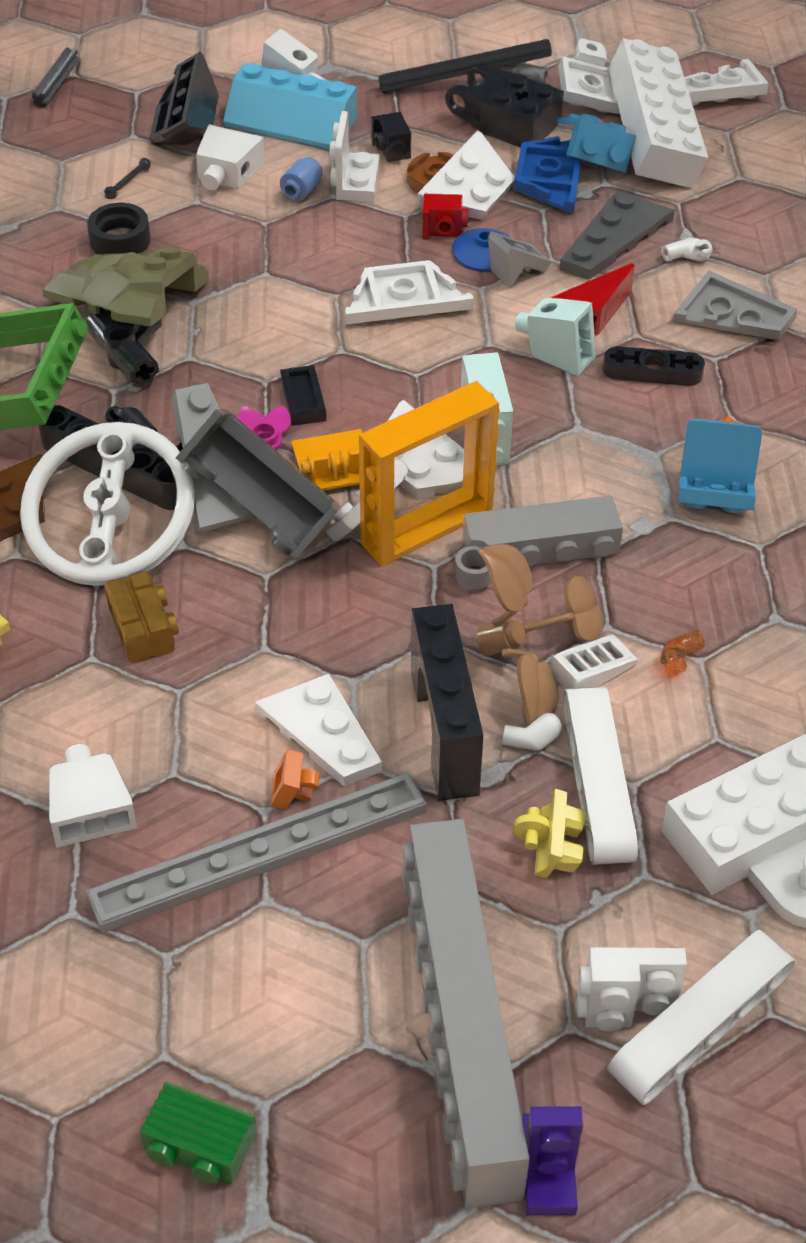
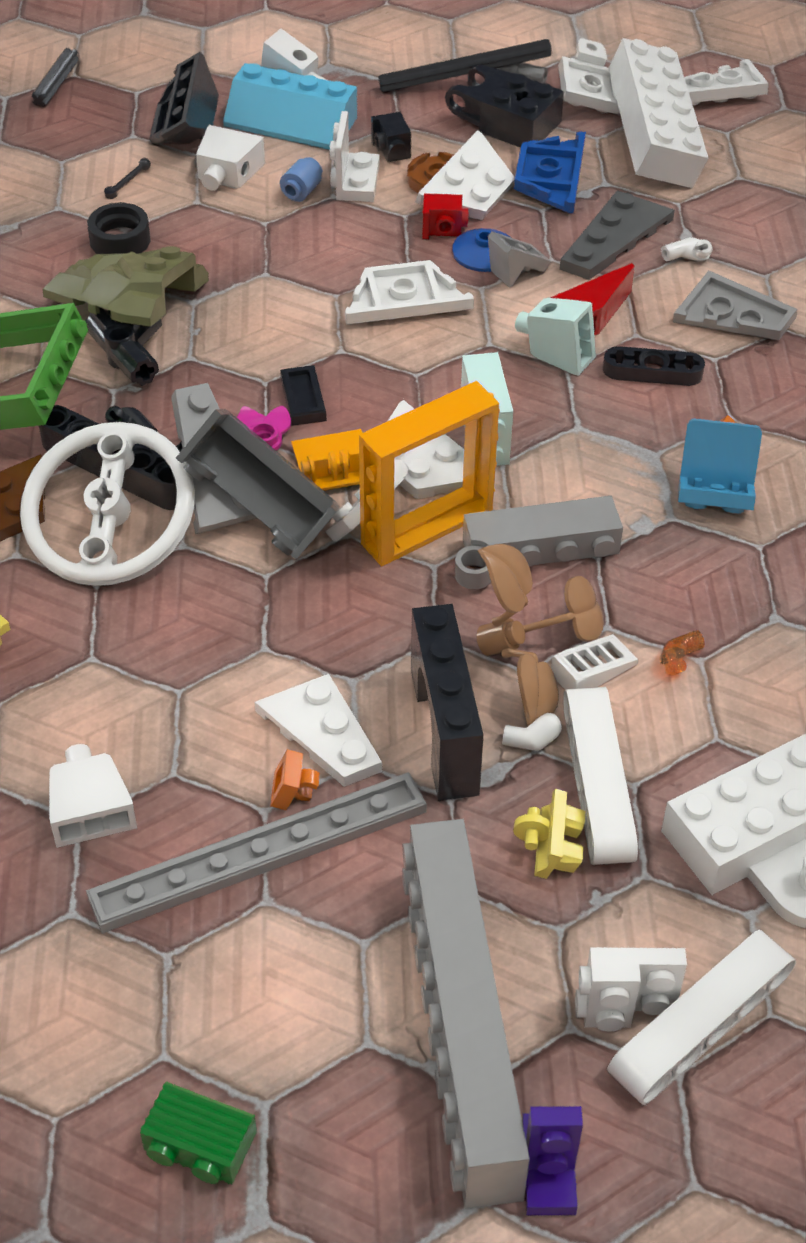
(141, 617): pearl gold brick -> none
(598, 142): dark azure bracket -> none

